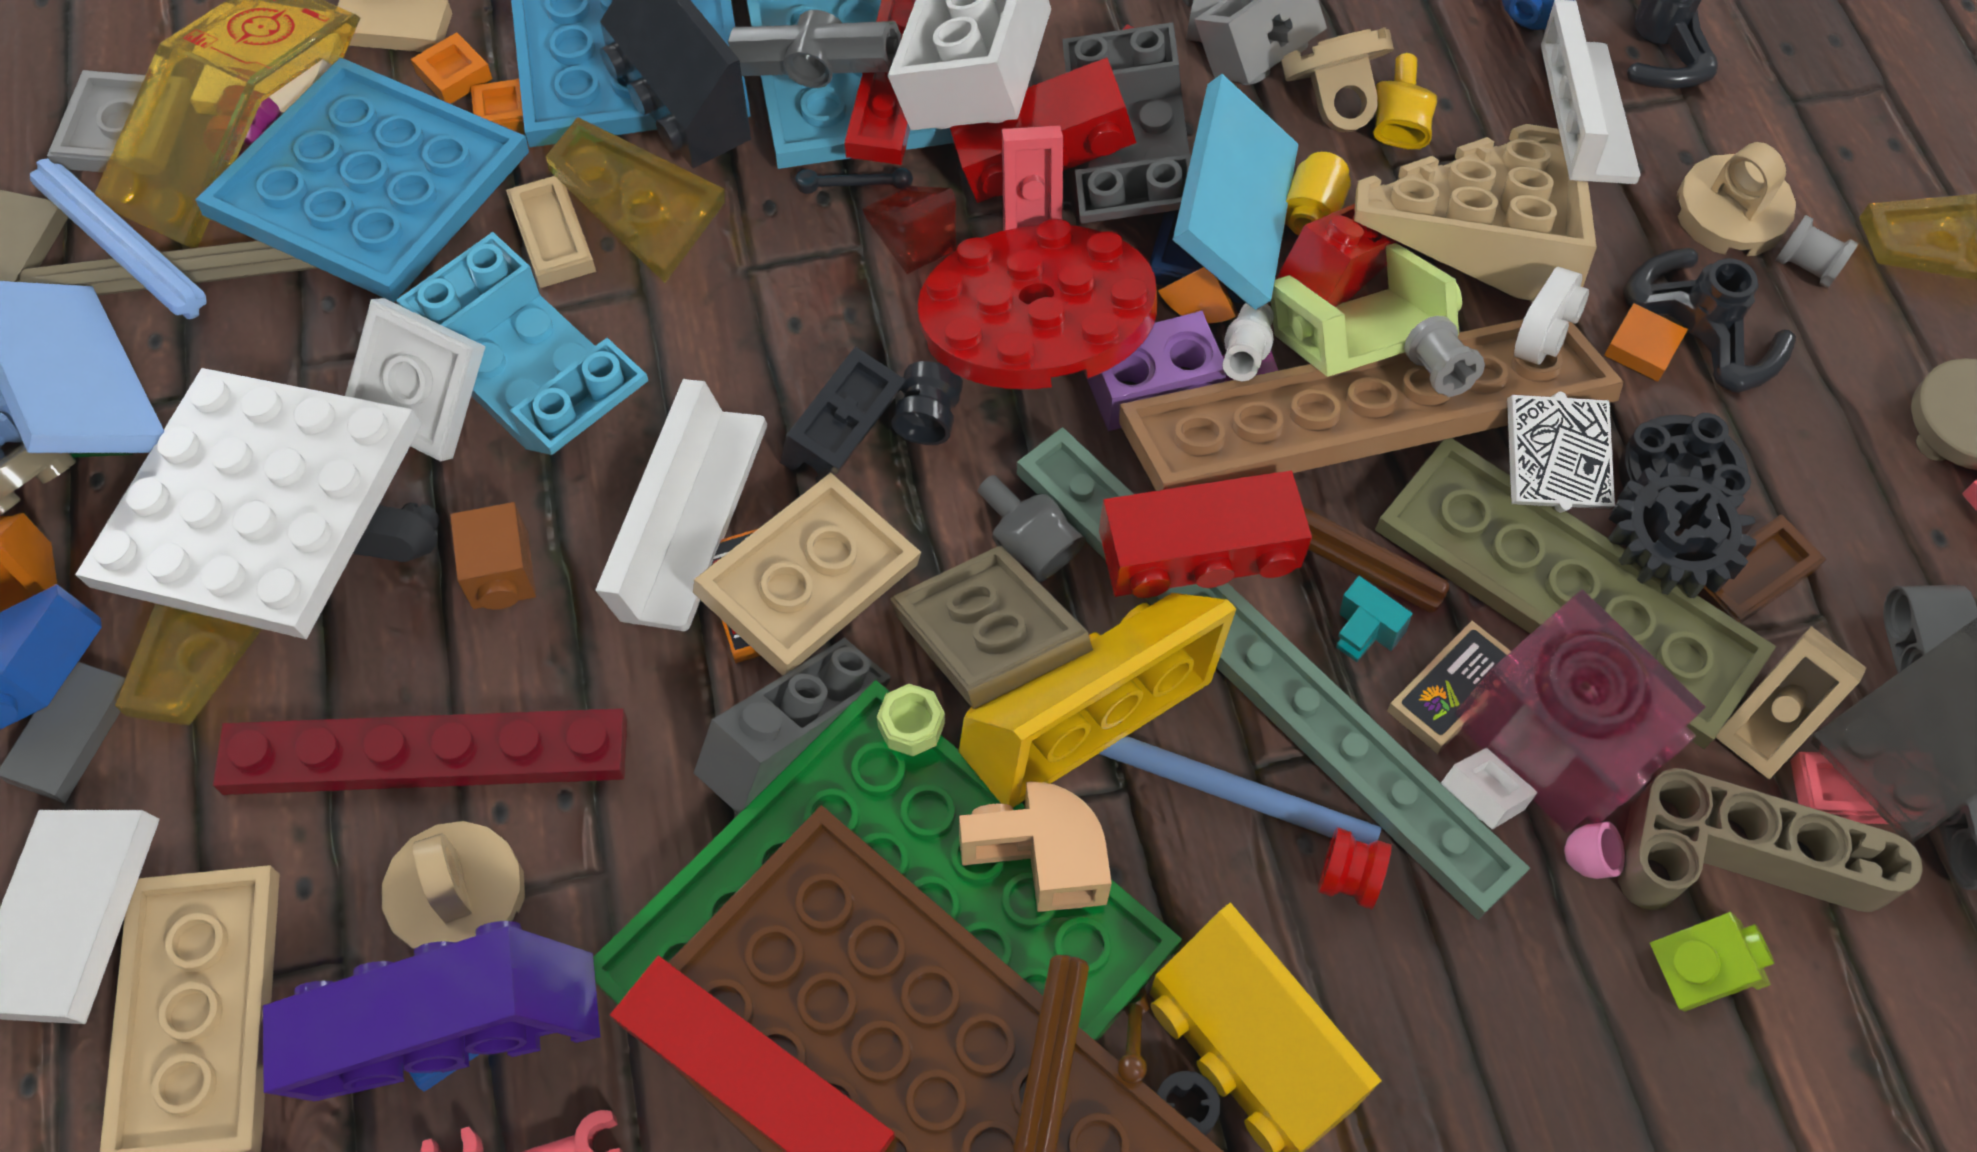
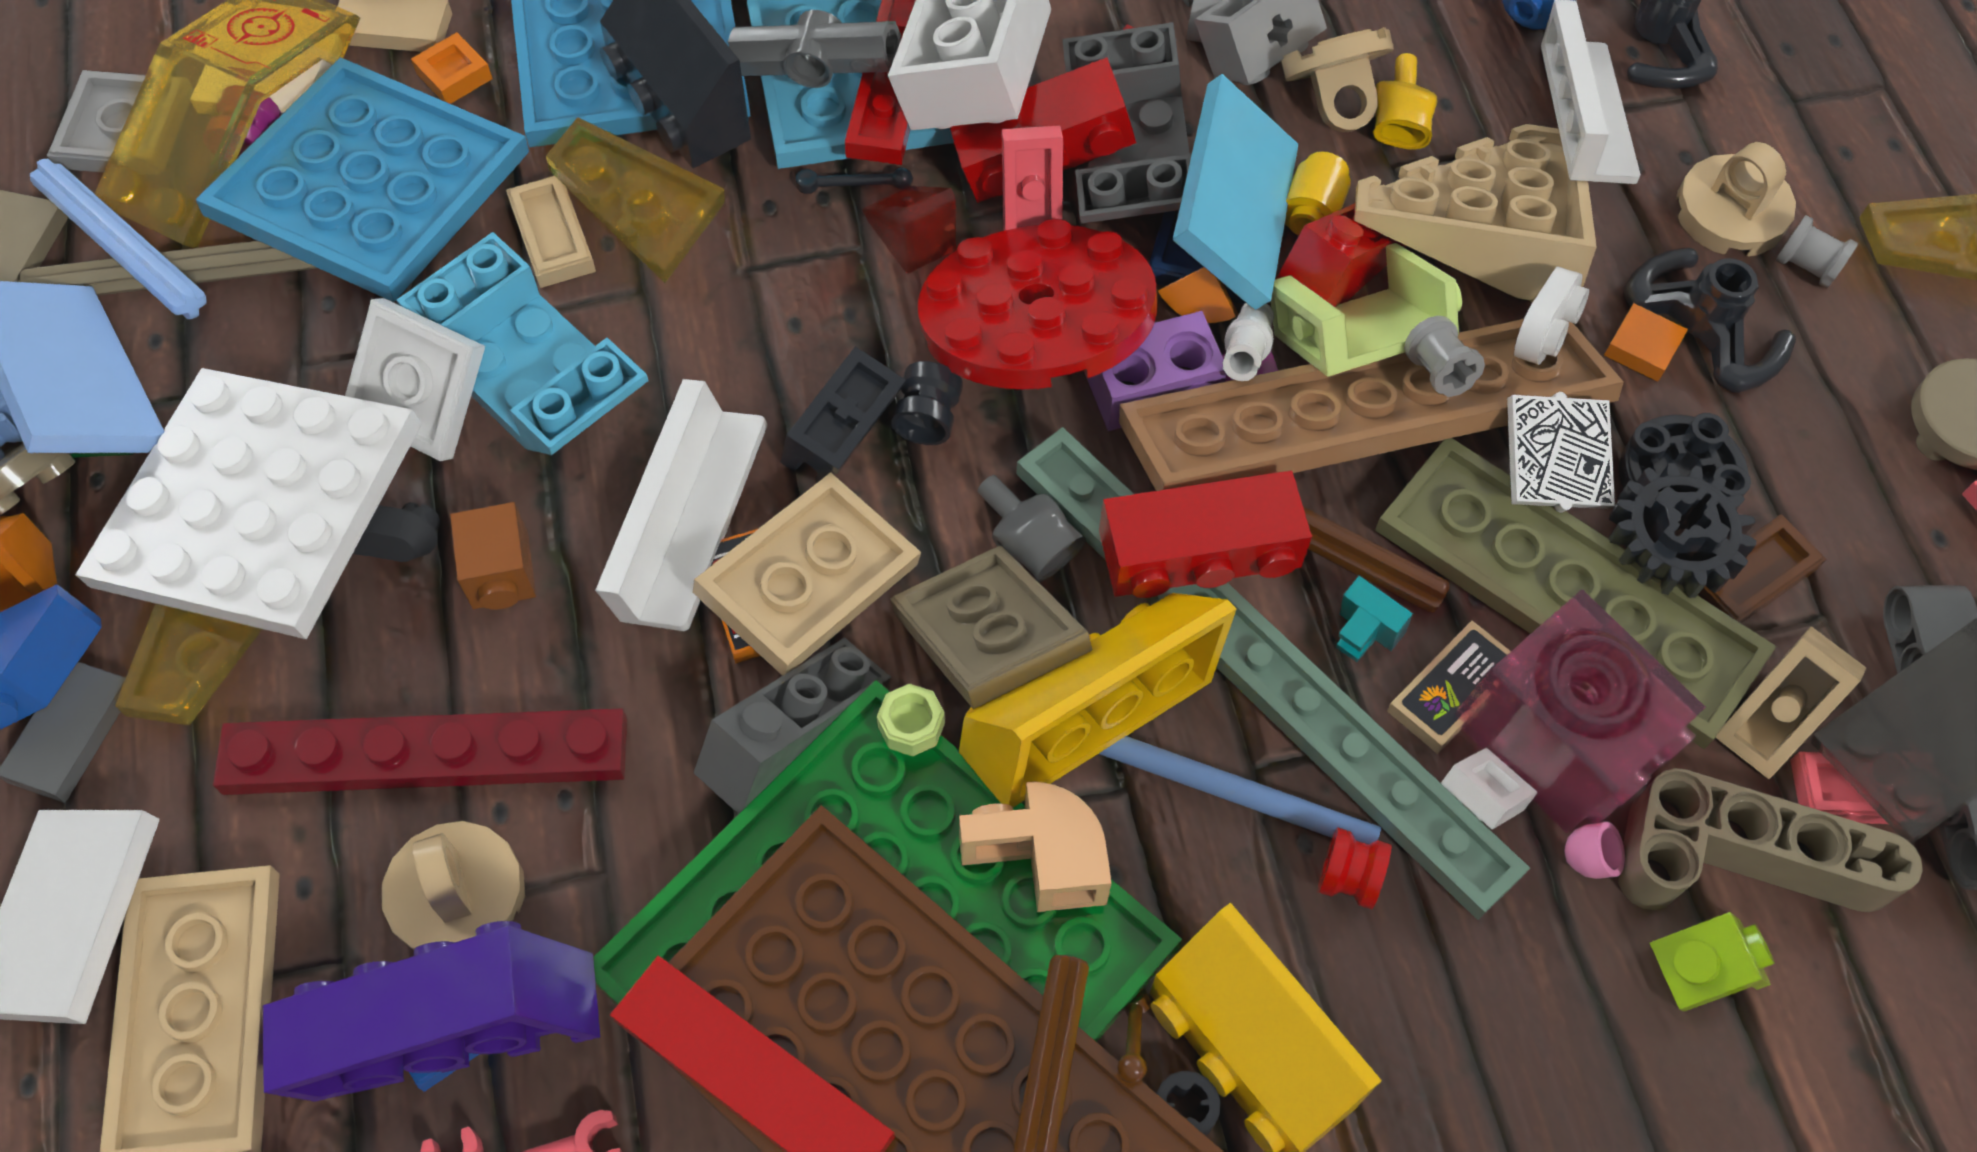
(499, 103): orange tile -> none

